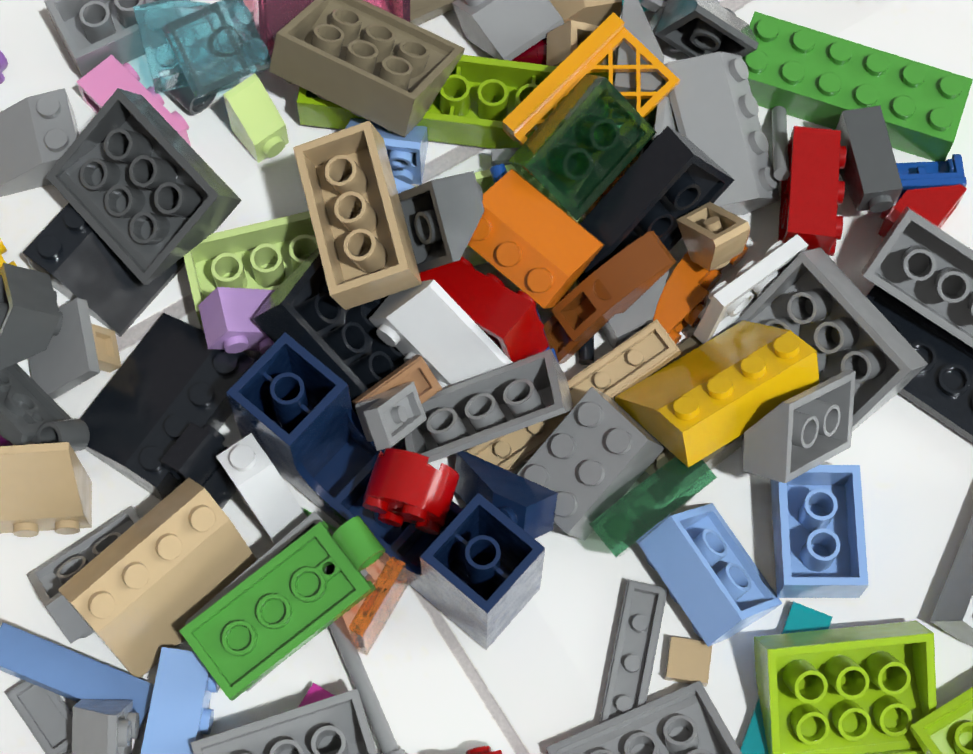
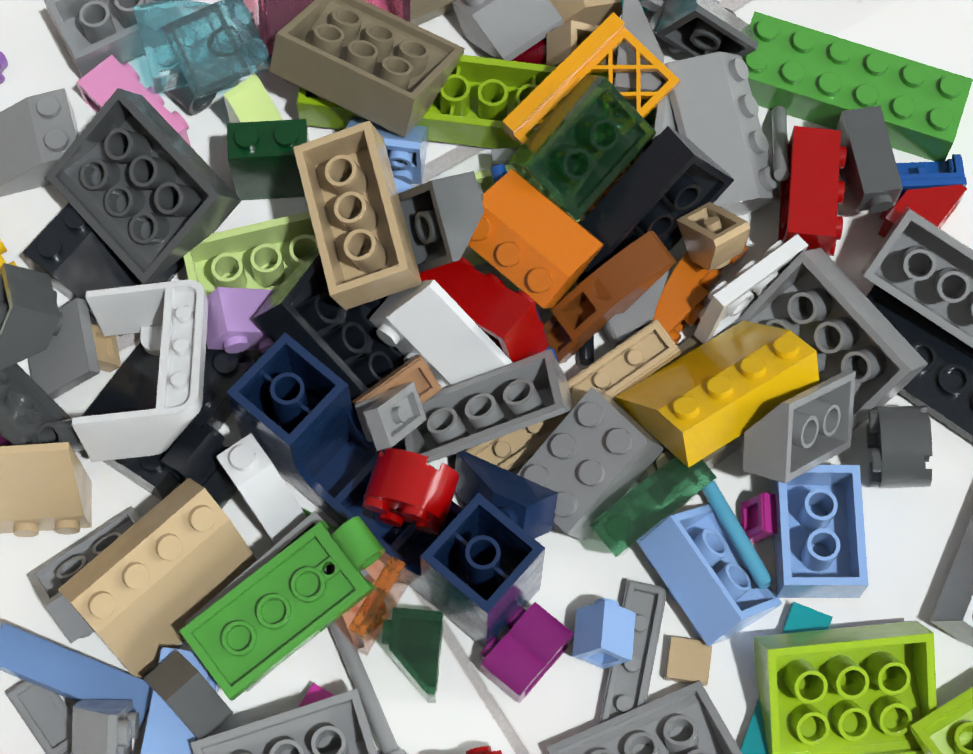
(172, 326): none -> white windscreen
(188, 695): none -> dark grey slope
(264, 158): none -> dark green brick
(416, 647): none -> clear green slope
(525, 651): none -> magenta brick
(604, 633): none -> light blue brick
(738, 536): none -> medium azure bar
(759, 517): none -> dark pink tile
(899, 446): none -> dark grey brick

